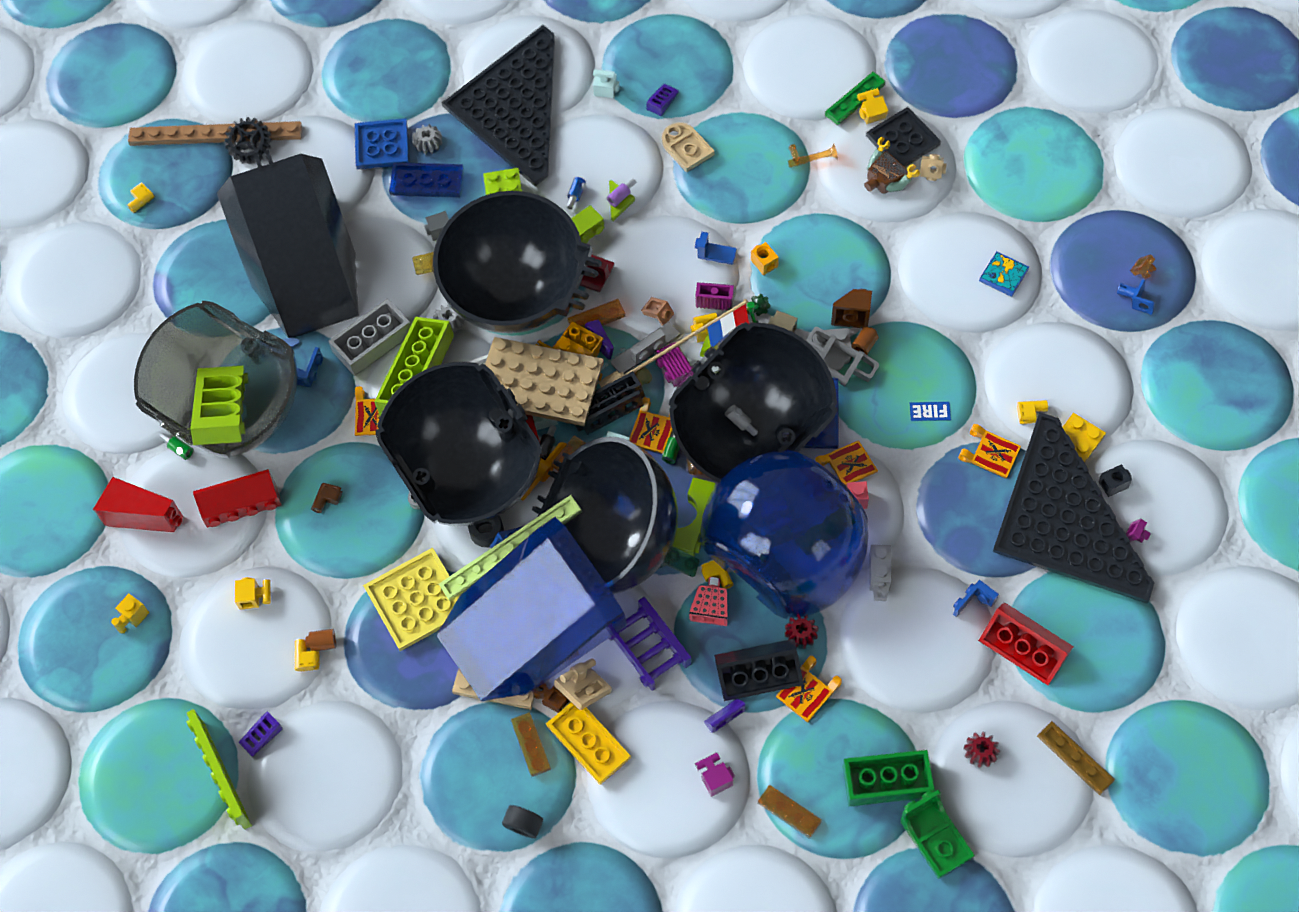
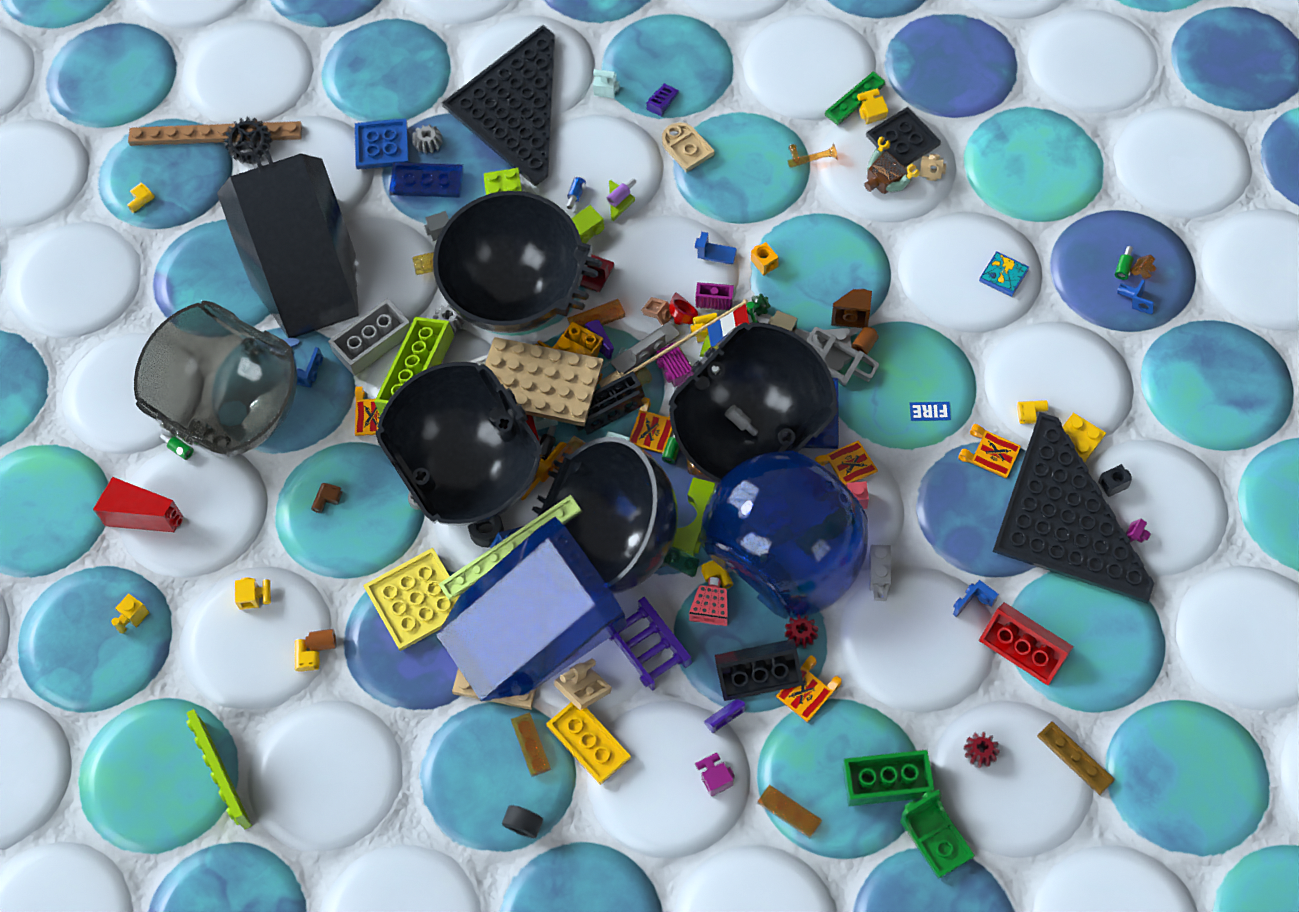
(218, 405): lime fence -> none
(237, 498): red slope -> none
(255, 729): dark purple slope -> none
(551, 698): reddish brown plate -> none
(682, 310): none -> red piece
(1124, 264): none -> green piece

